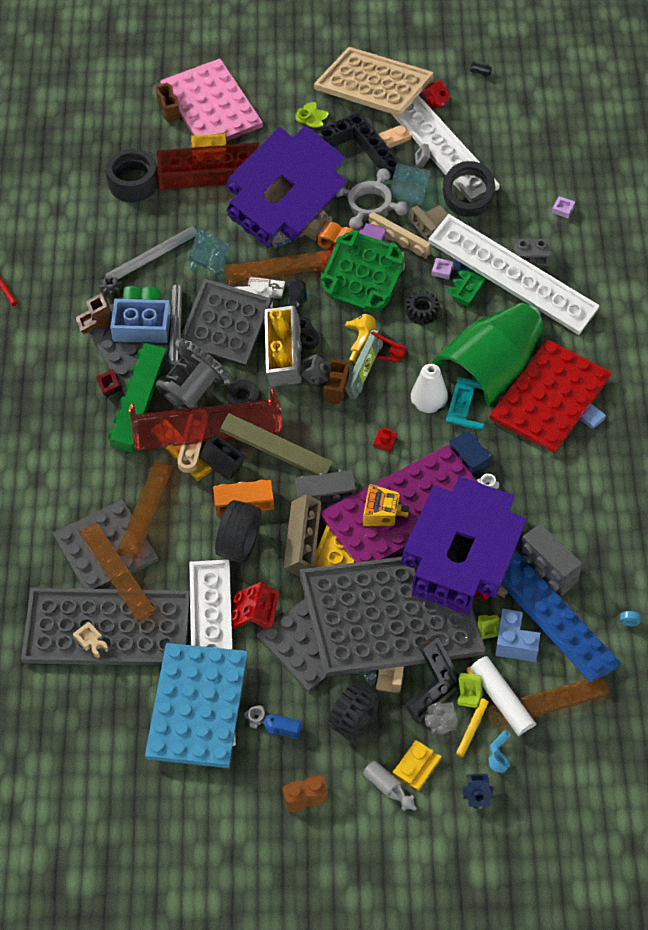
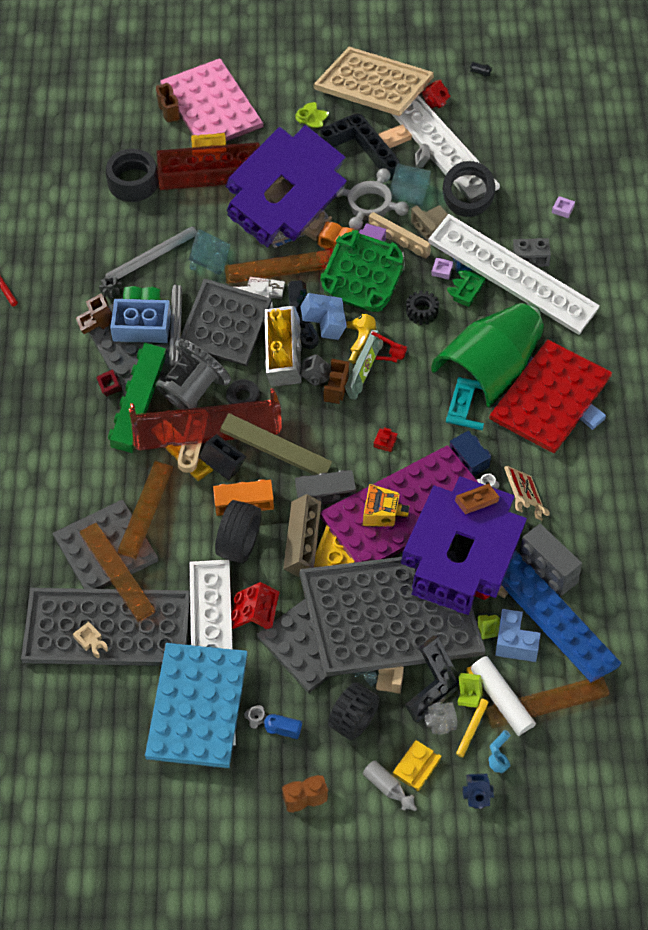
(327, 312): none -> medium blue brick
(429, 390): white cone -> none
(477, 498): none -> dark orange plate
(525, 492): none -> tan flag
(630, 618): dark azure tile -> none

